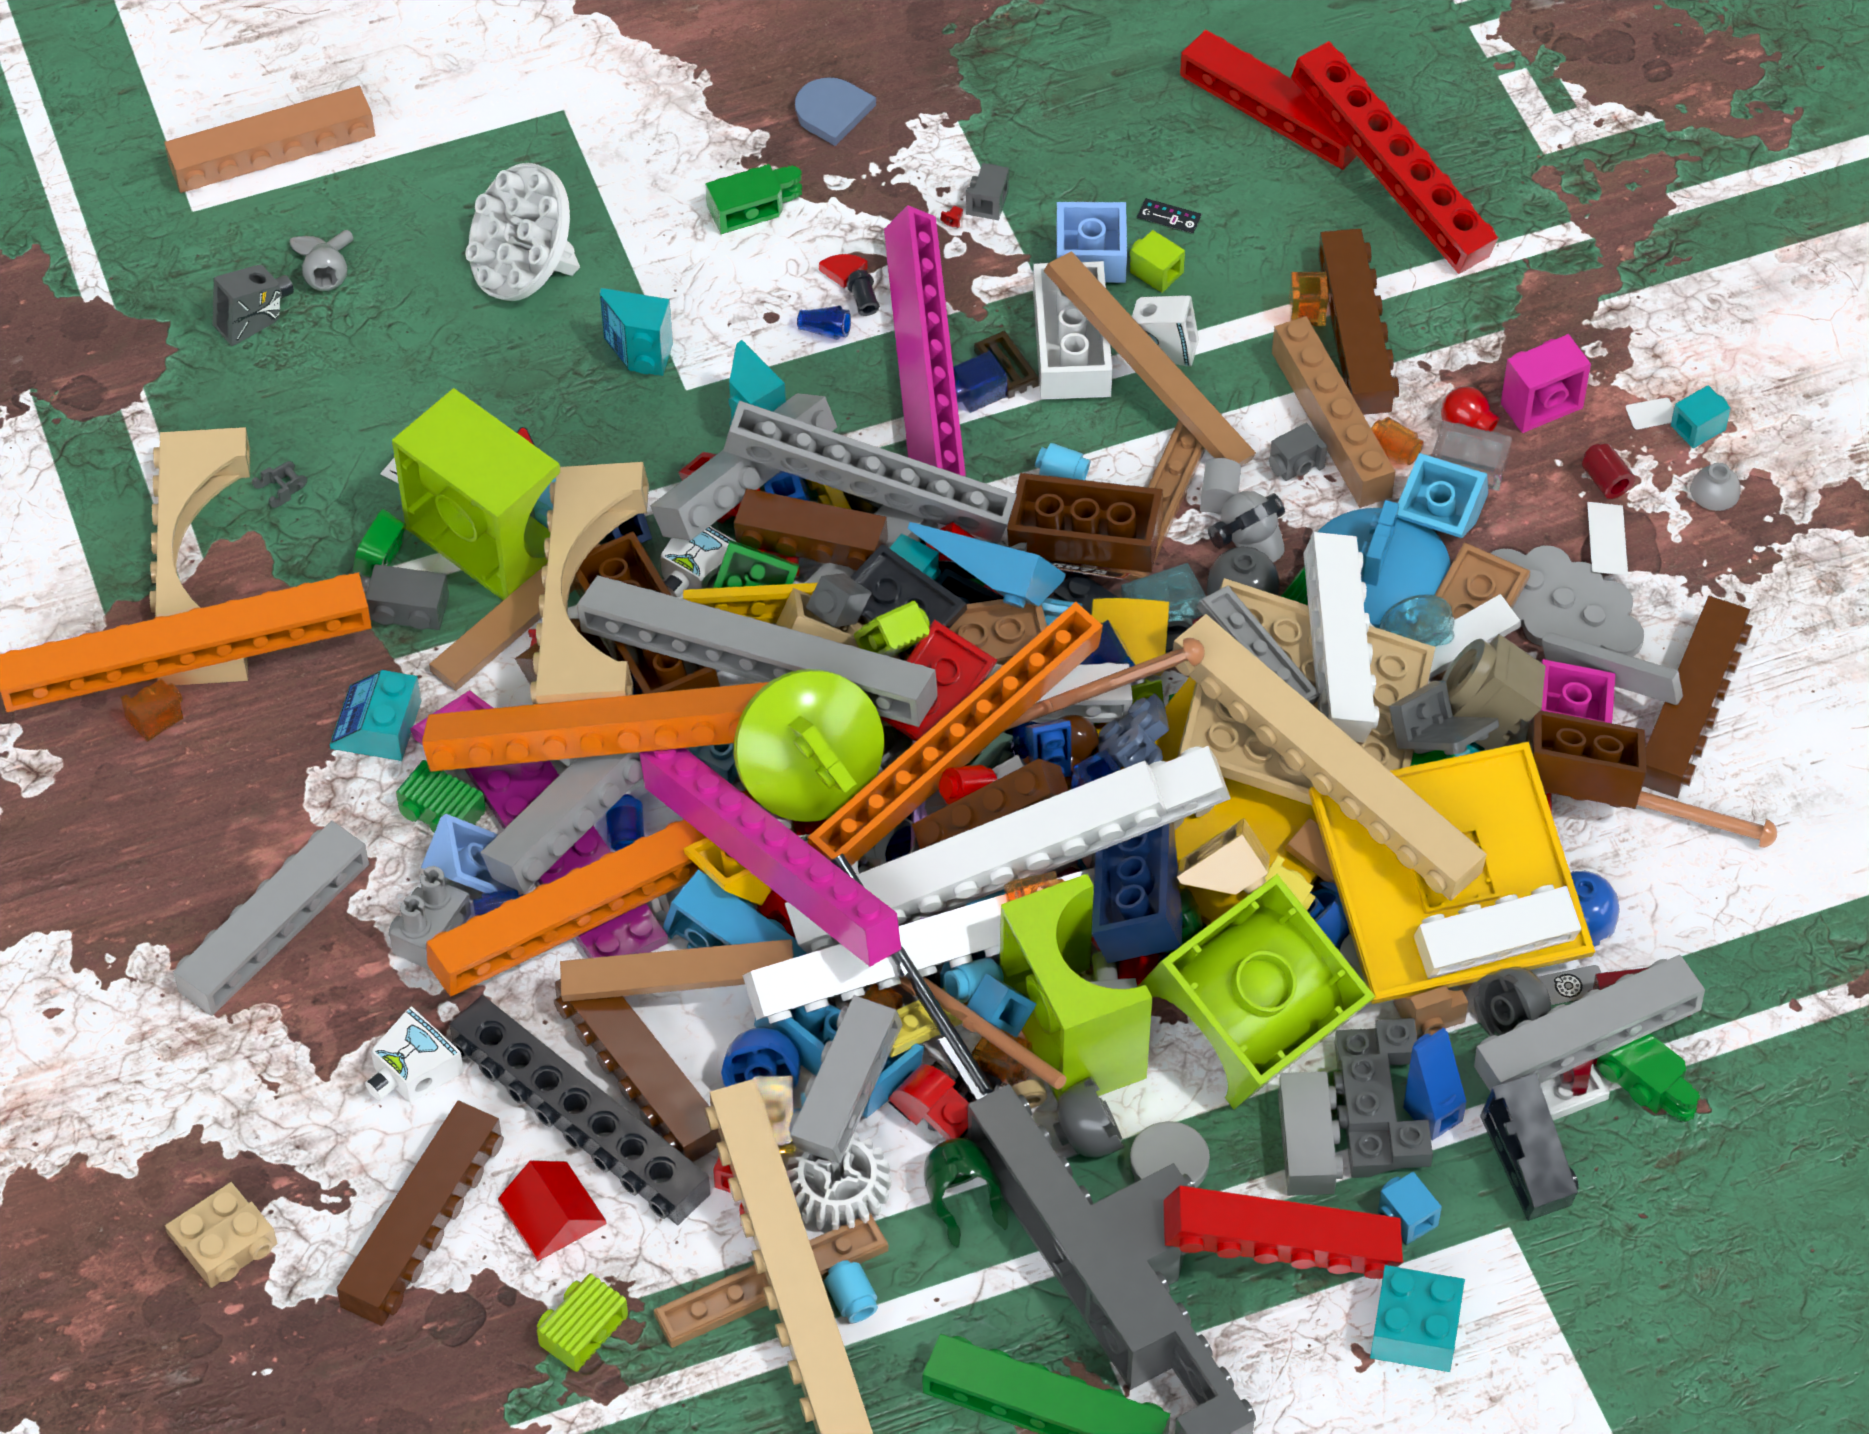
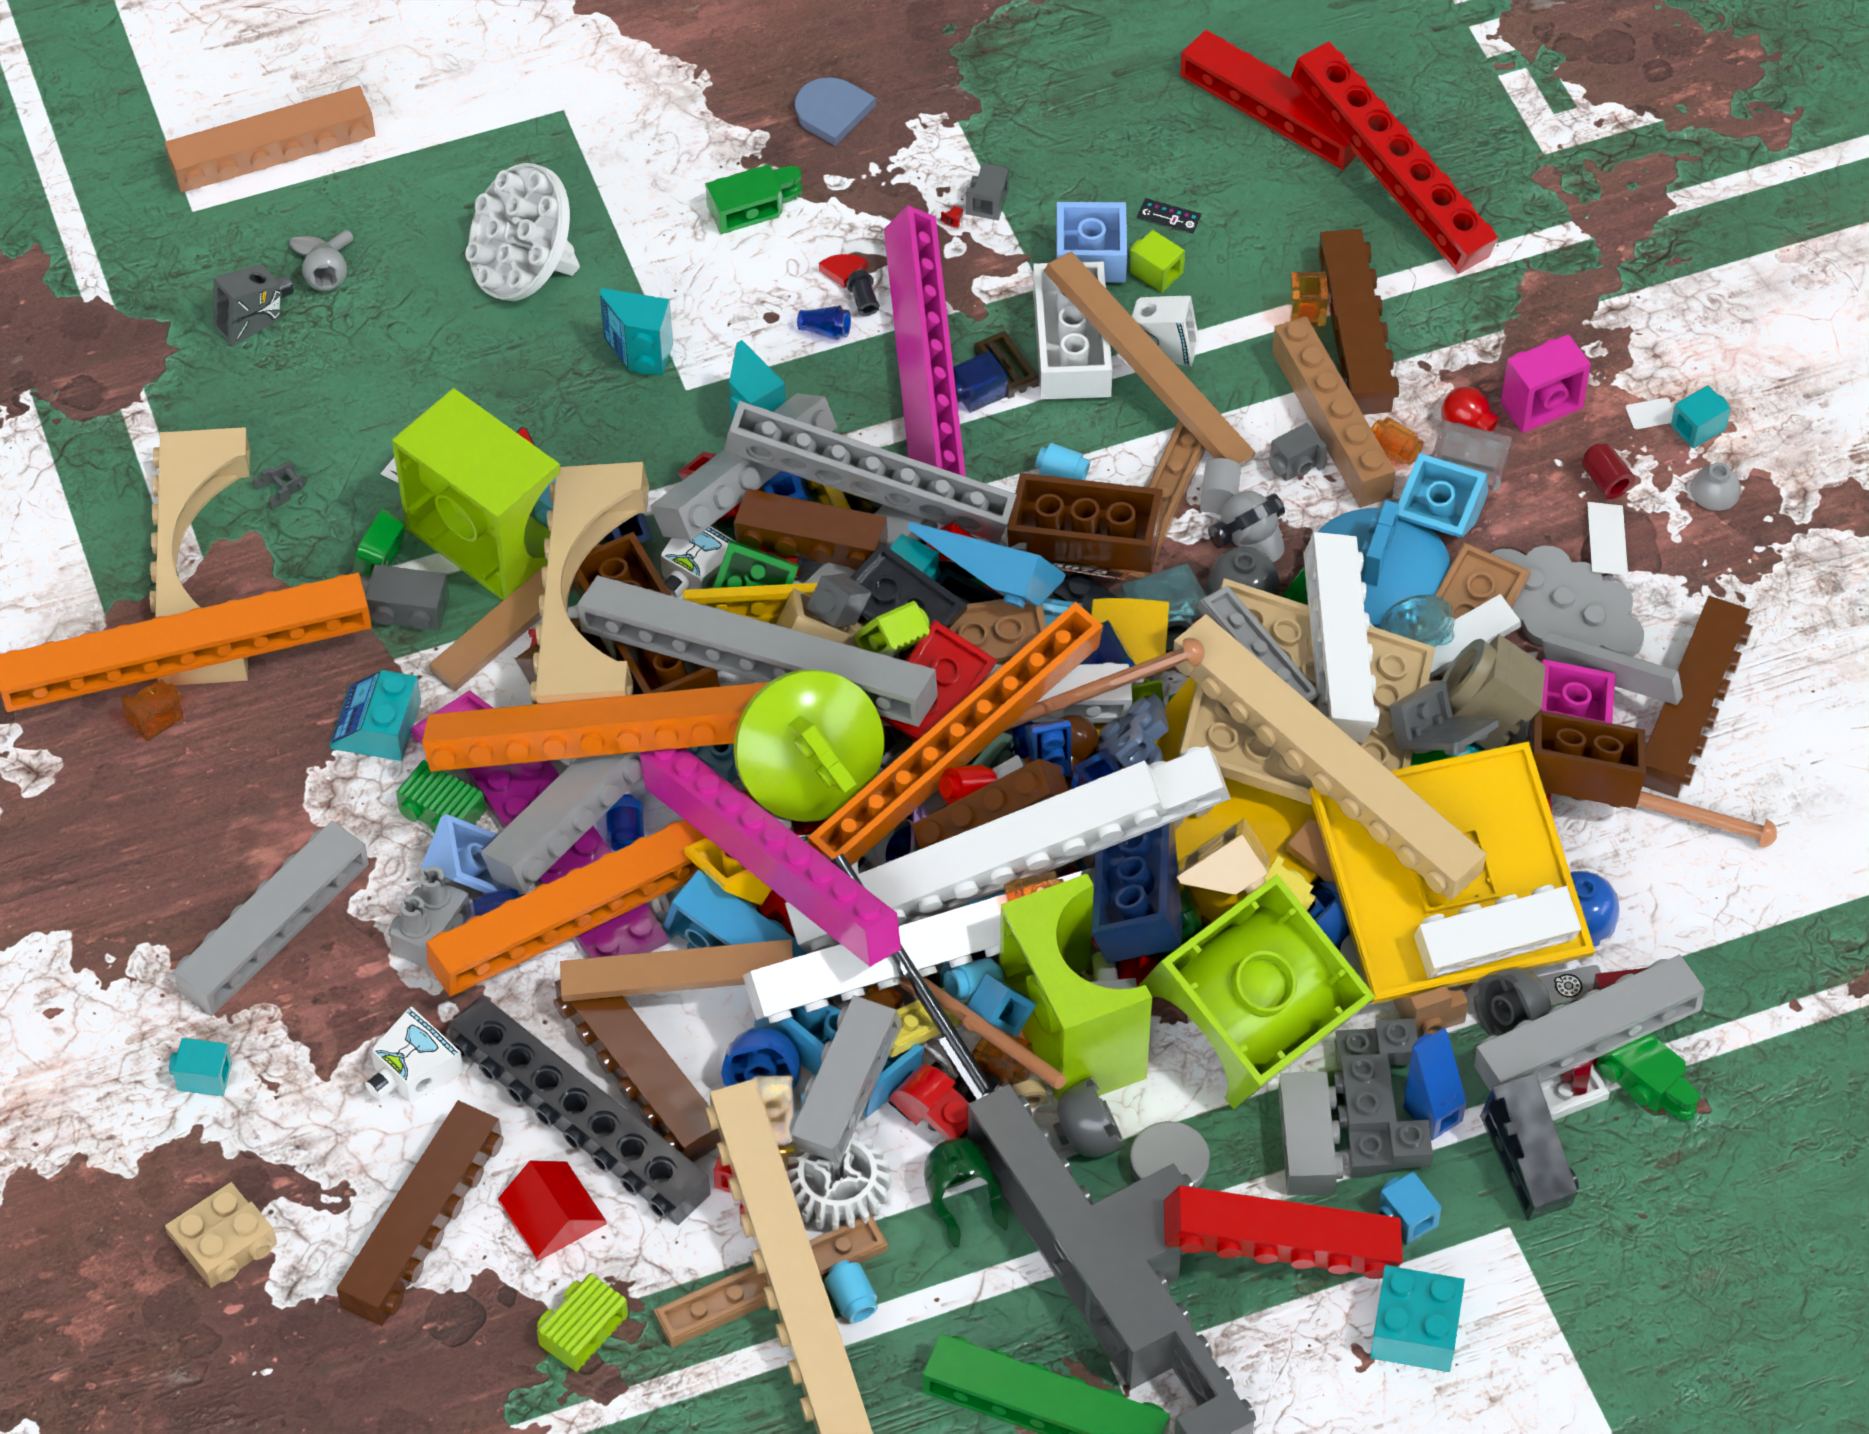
(201, 1066): none -> teal brick

